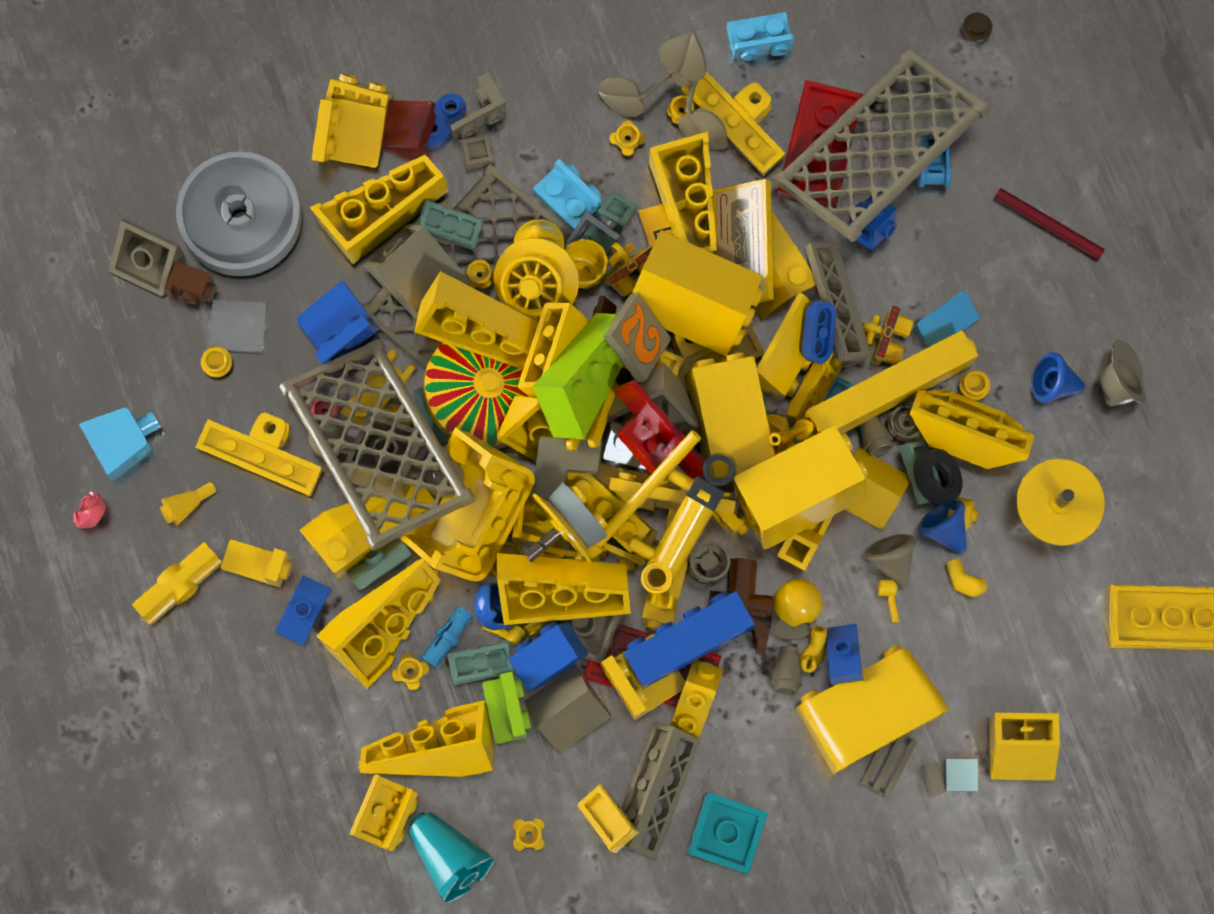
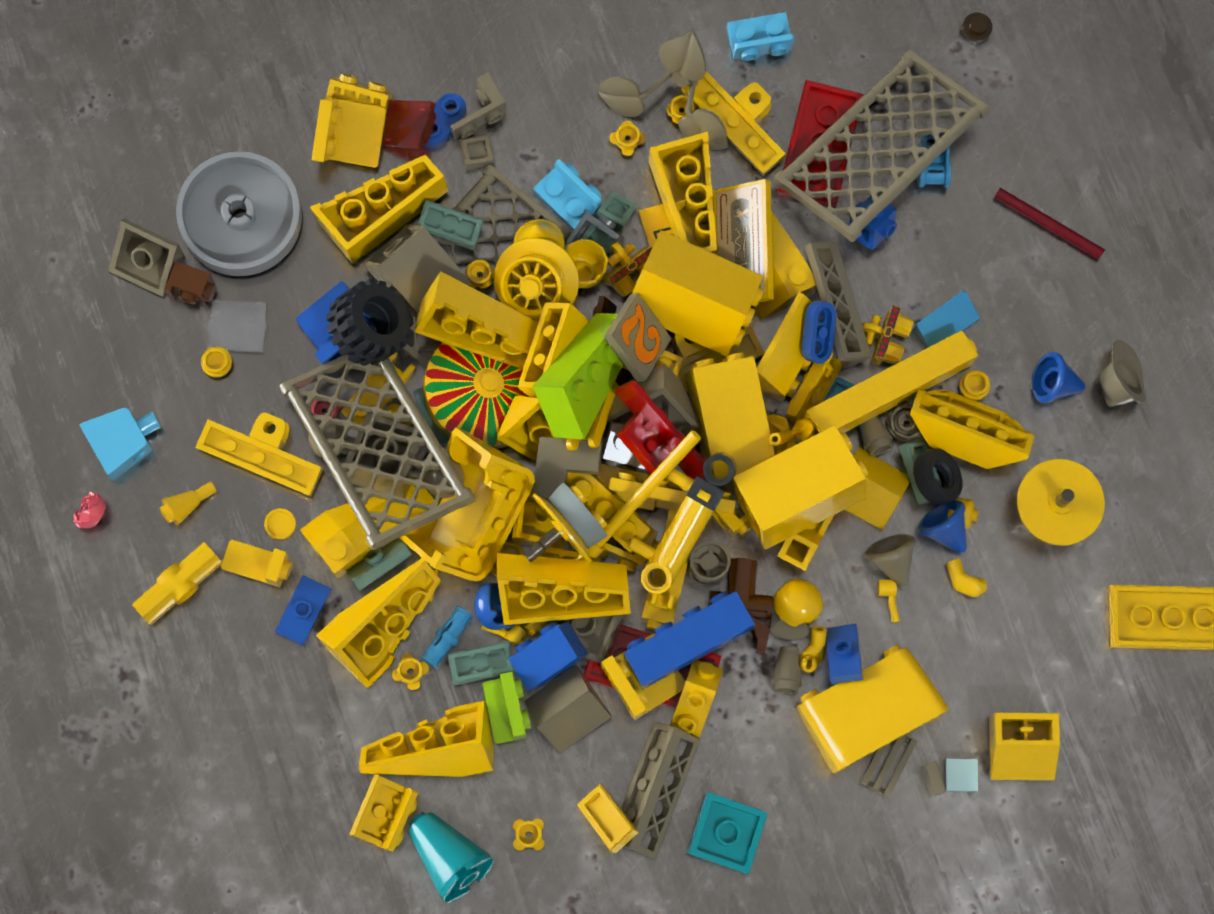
(280, 524): none -> yellow piece
(385, 310): none -> black tyre

